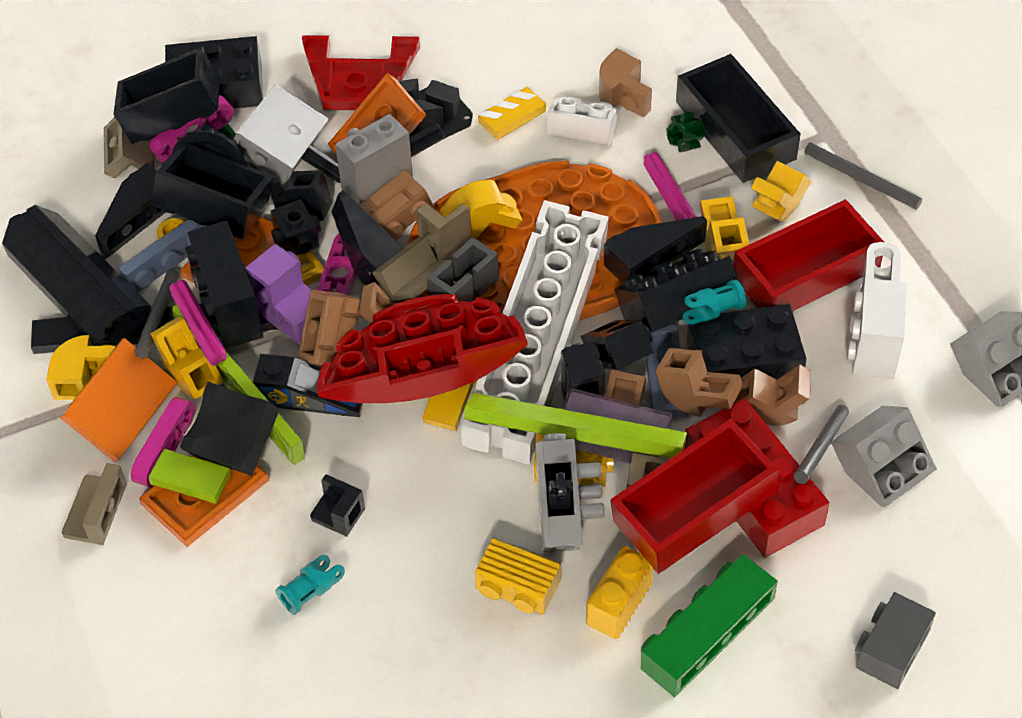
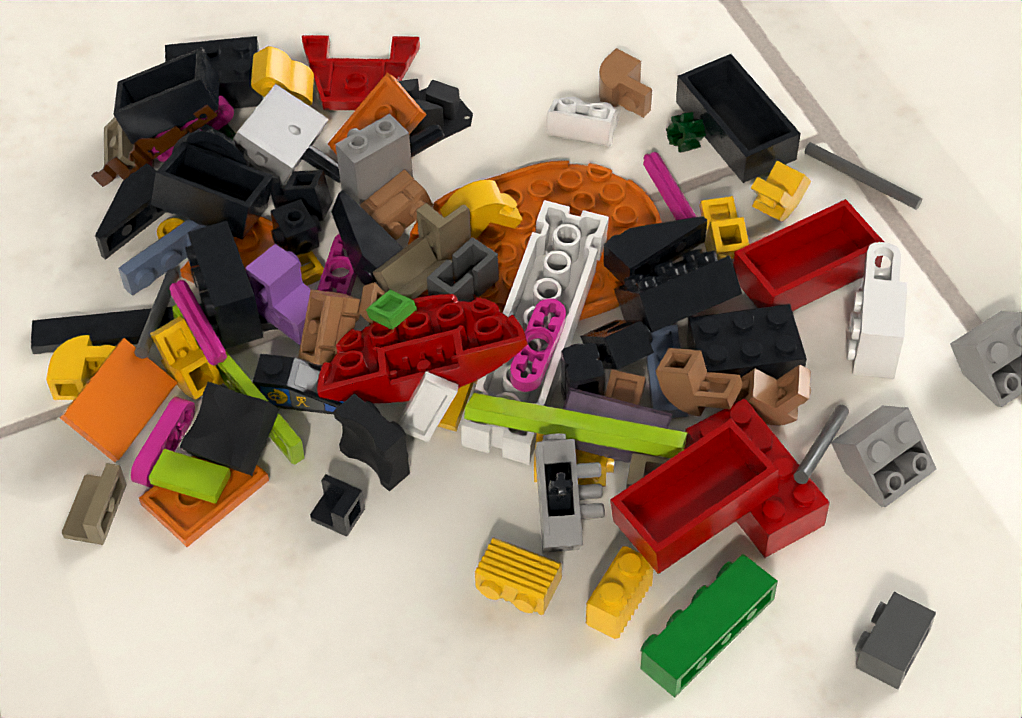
(71, 272): black piece -> none
(140, 152): none -> reddish brown piece
(275, 67): none -> yellow brick
(310, 582): teal piece -> none
(373, 440): none -> black brick
(391, 309): none -> bright green tile
(427, 406): none -> white tile
(512, 113): yellow tile -> none
(540, 359): none -> dark pink beam
(712, 302): teal piece -> none

